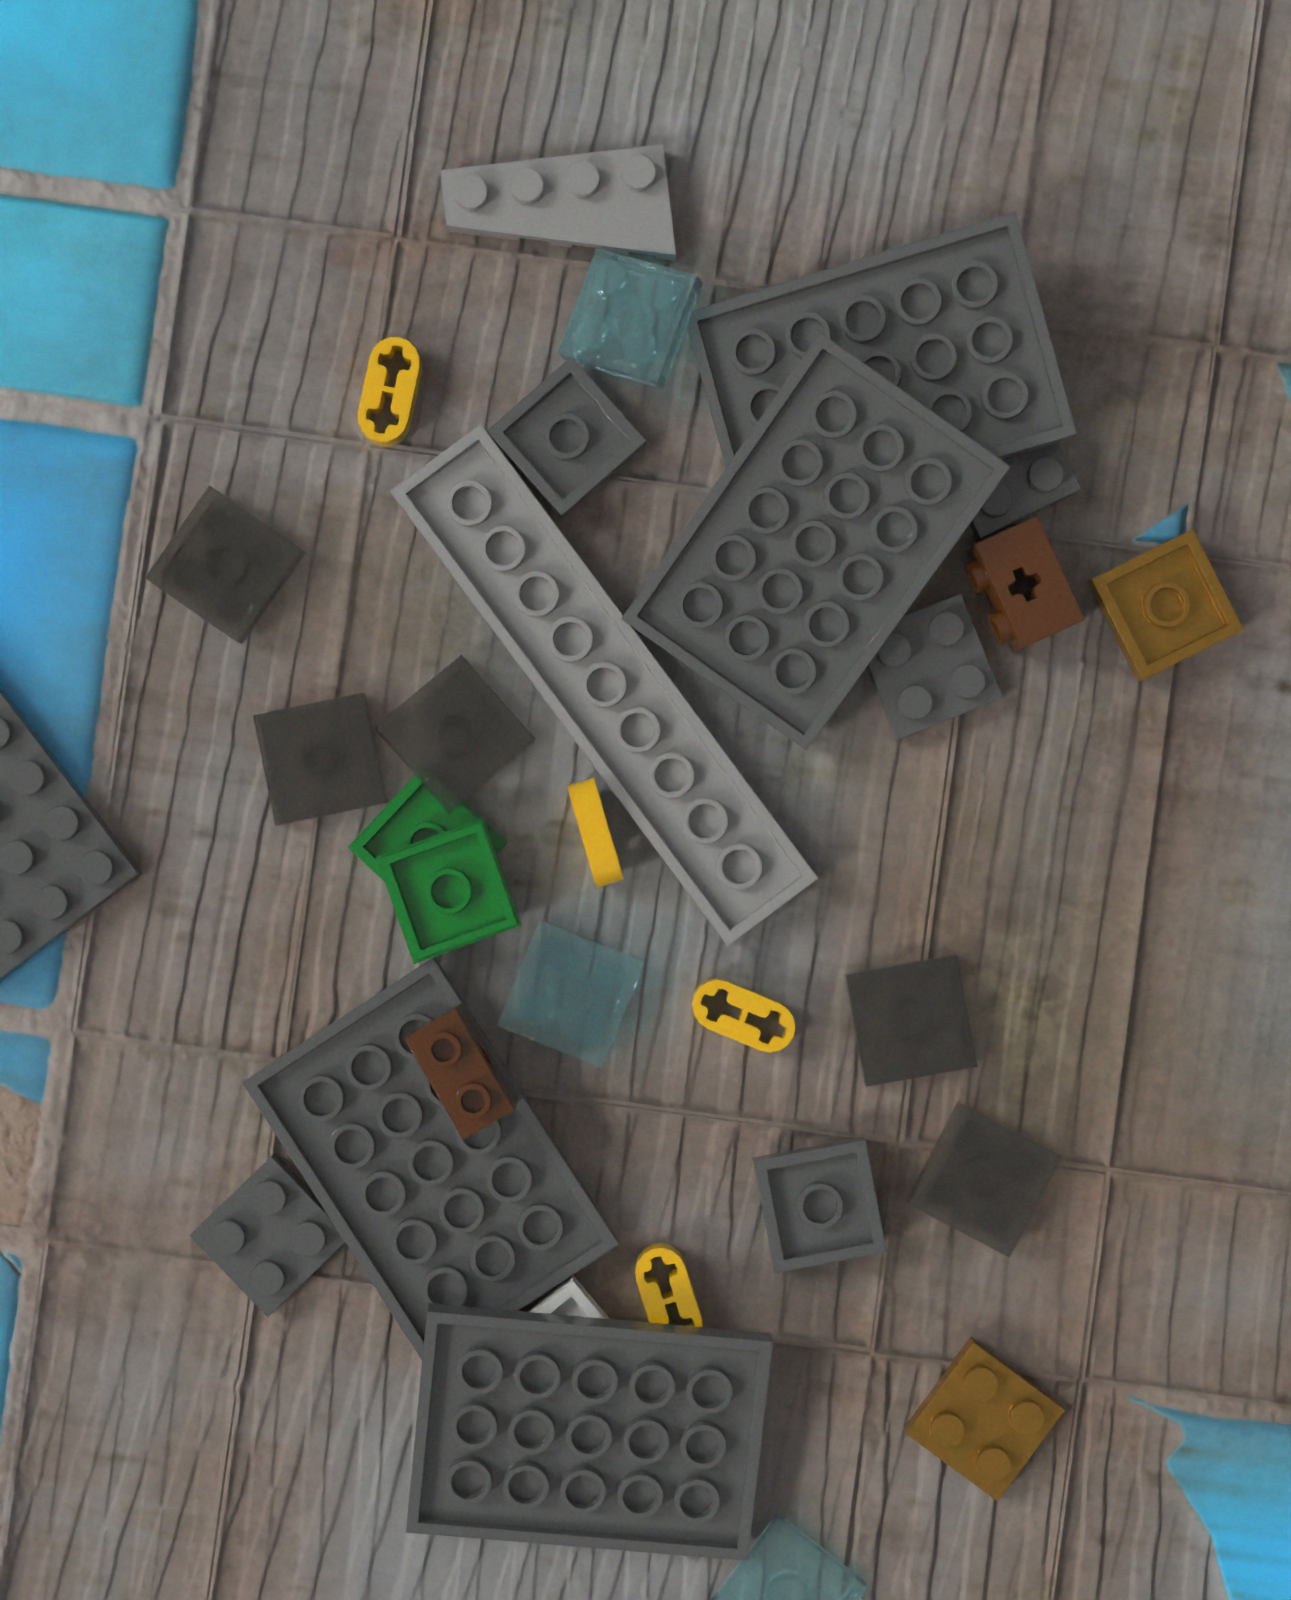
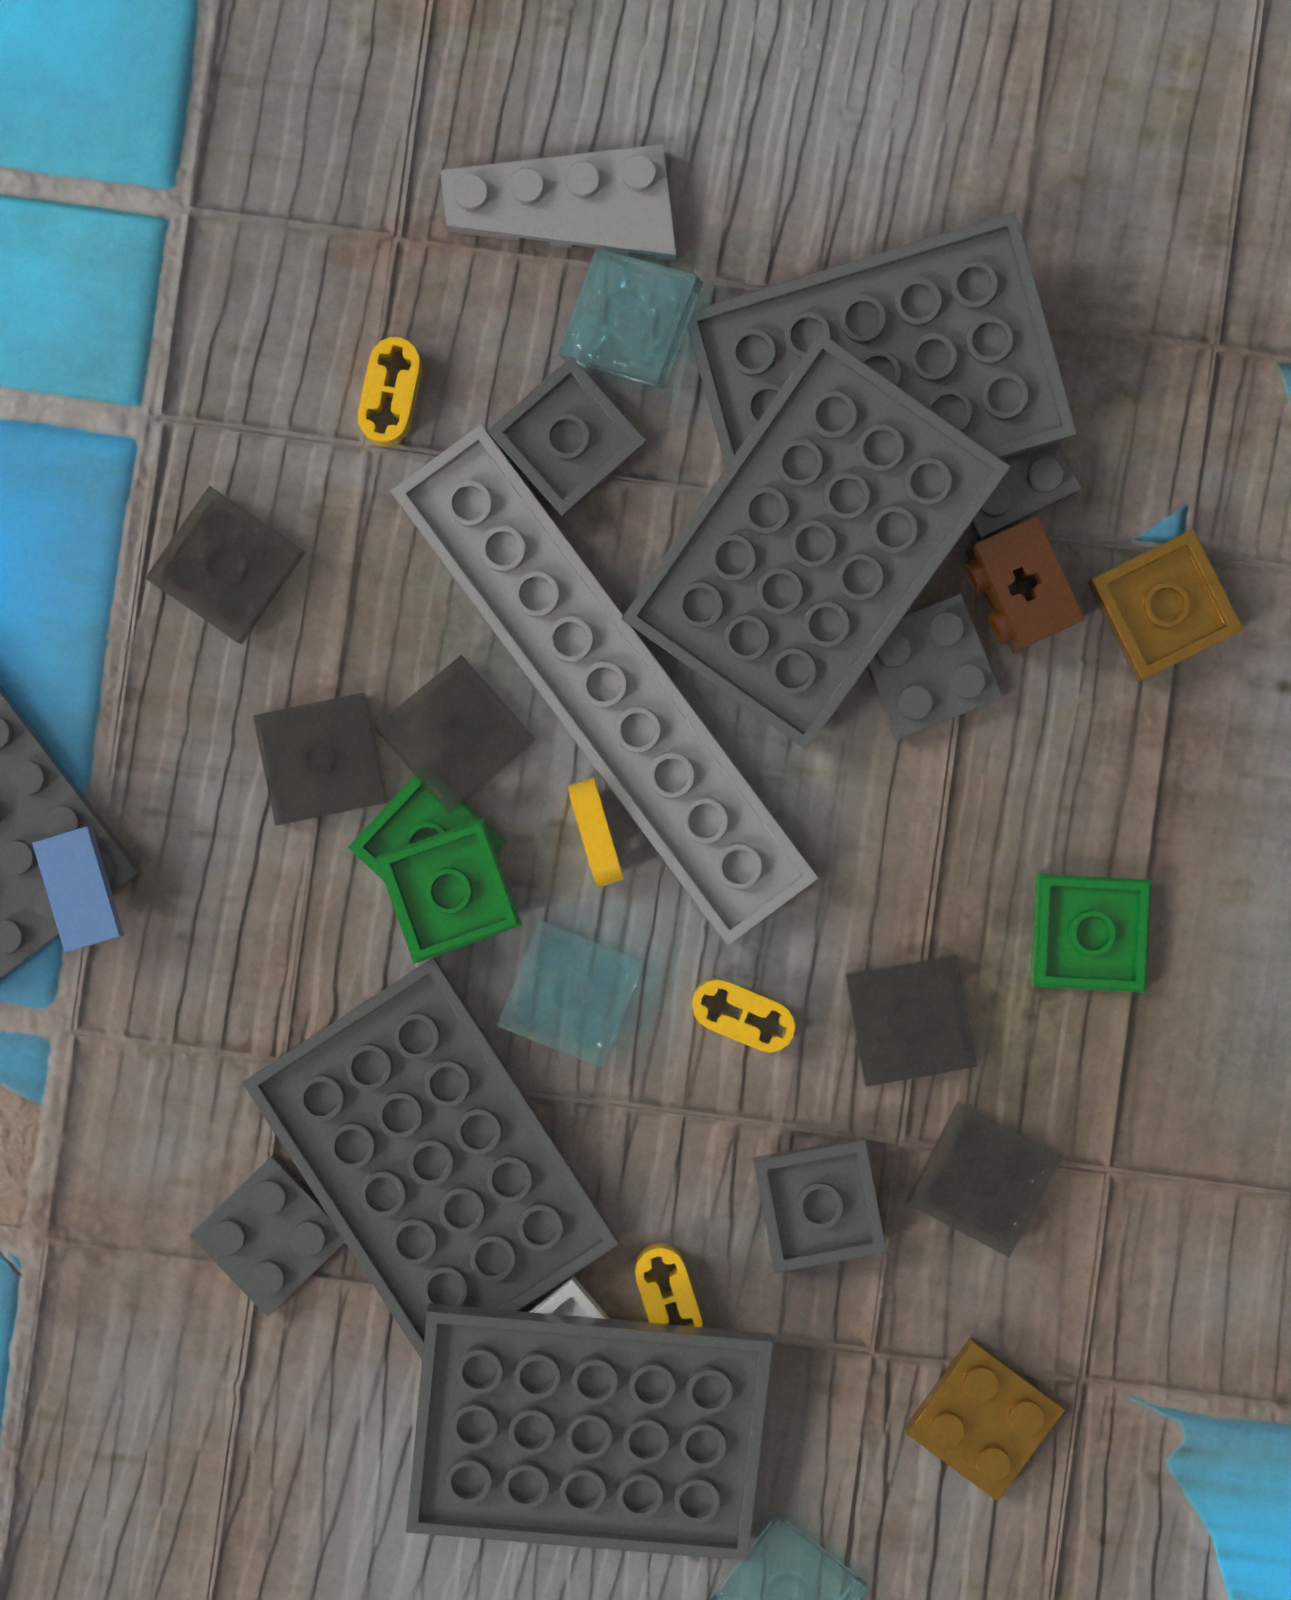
(78, 889): none -> medium blue tile
(462, 1071): reddish brown brick -> none
(1090, 933): none -> green tile

